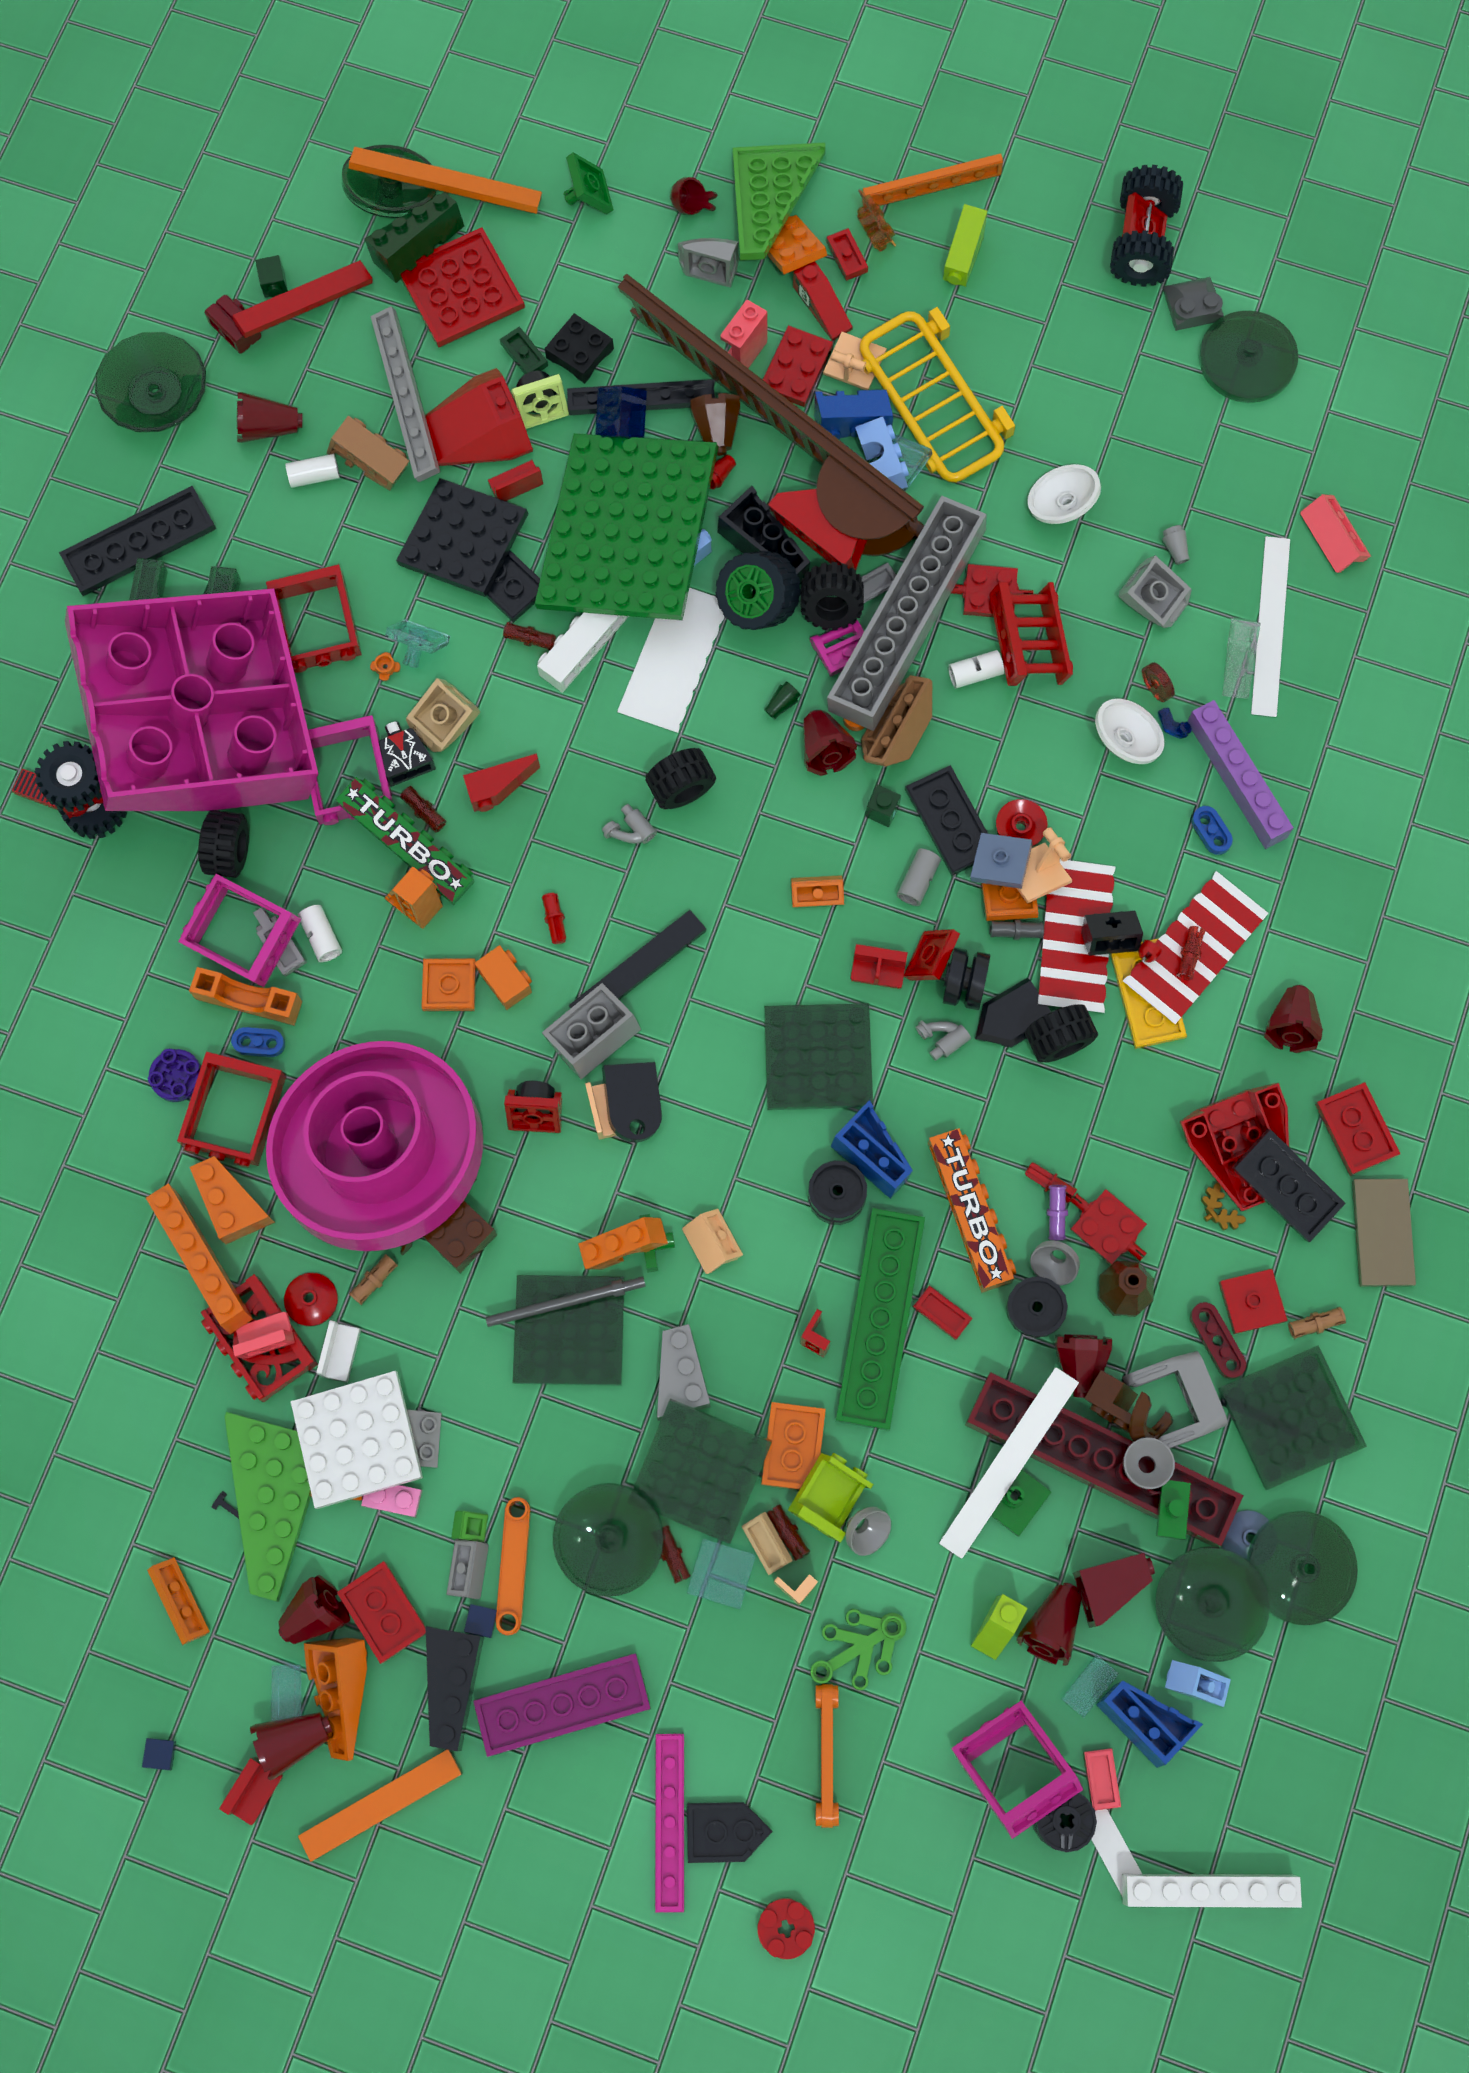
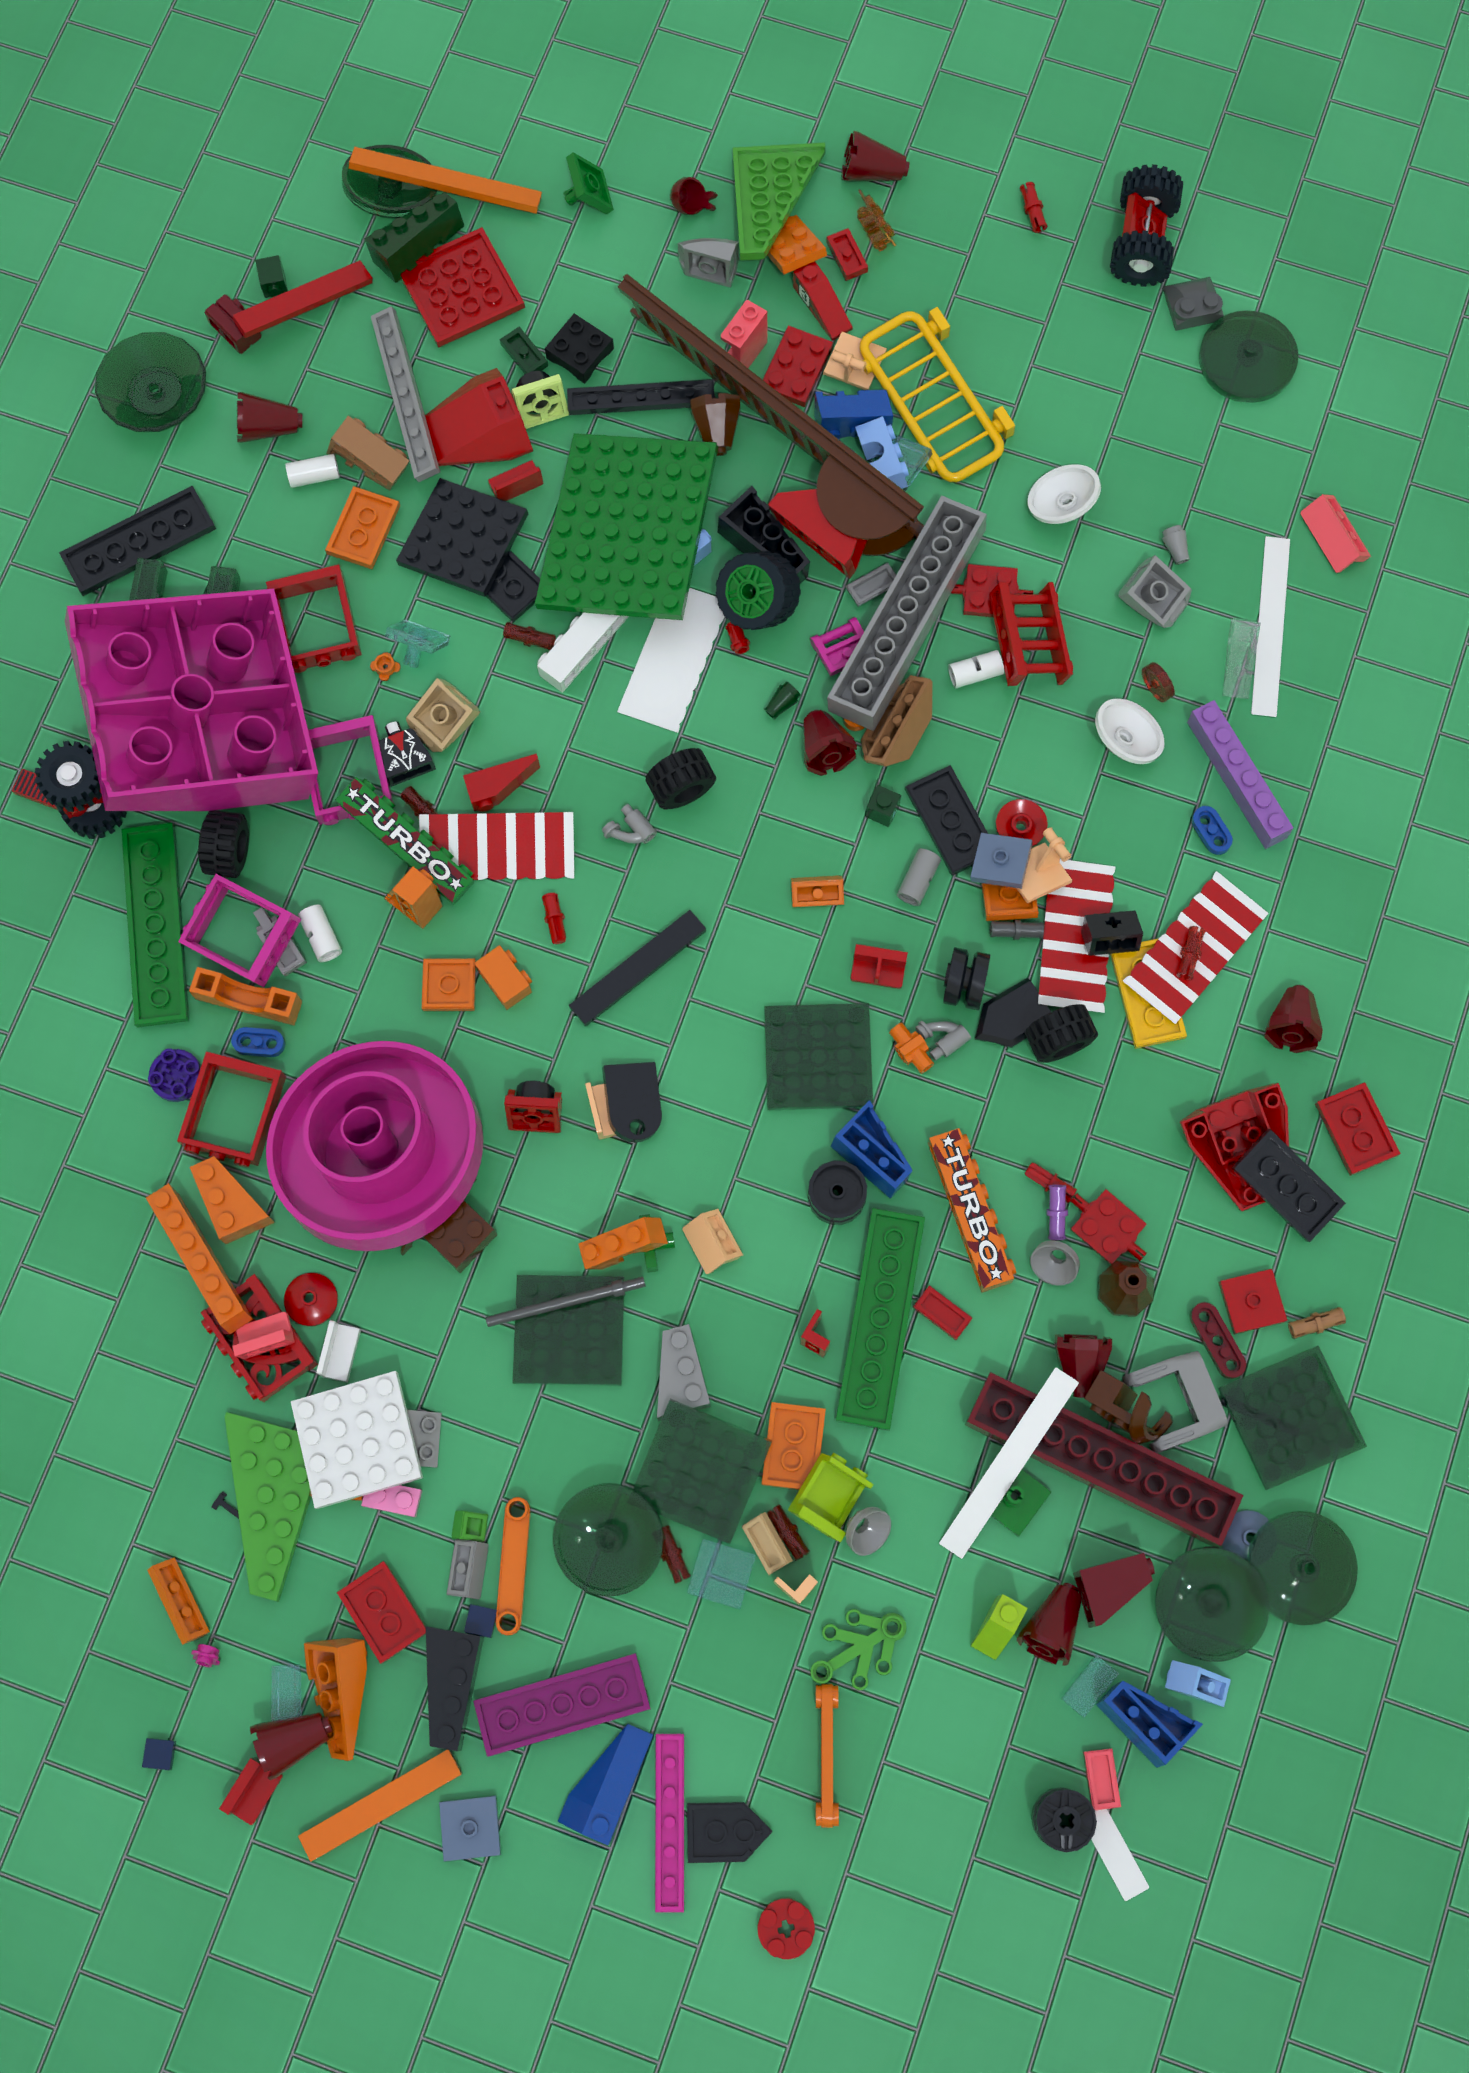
(154, 925): none -> green plate
(206, 1655): none -> dark pink plate
(313, 1612): dark red cone -> none
(362, 527): none -> orange plate
(373, 1279): medium nougat pin -> none
(470, 1828): none -> sand blue plate
(506, 843): none -> red sticker
(591, 1030): light grey slope -> none
(602, 1793): none -> blue wedge
(621, 412): clear blue slope -> none
(721, 470): red cone -> none
(738, 639): none -> red pin
(832, 581): black tyre -> none
(872, 161): none -> dark red cone
(911, 1048): none -> orange axle
(931, 955): red tile -> none
(935, 180): orange tile -> none
(965, 245): lime slope -> none
(1033, 207): none -> red pin
(1034, 1323): black wheel -> none
(1039, 1803): dark pink window -> none
(1149, 950): red hinge -> none
(1163, 1463): light grey piece -> none
(1171, 727): clear blue arm -> none
(1173, 1510): green tile -> none
(1211, 1890): white brick -> none
(1222, 1219): pearl gold animal -> none
(1383, 1232): dark tan tile -> none

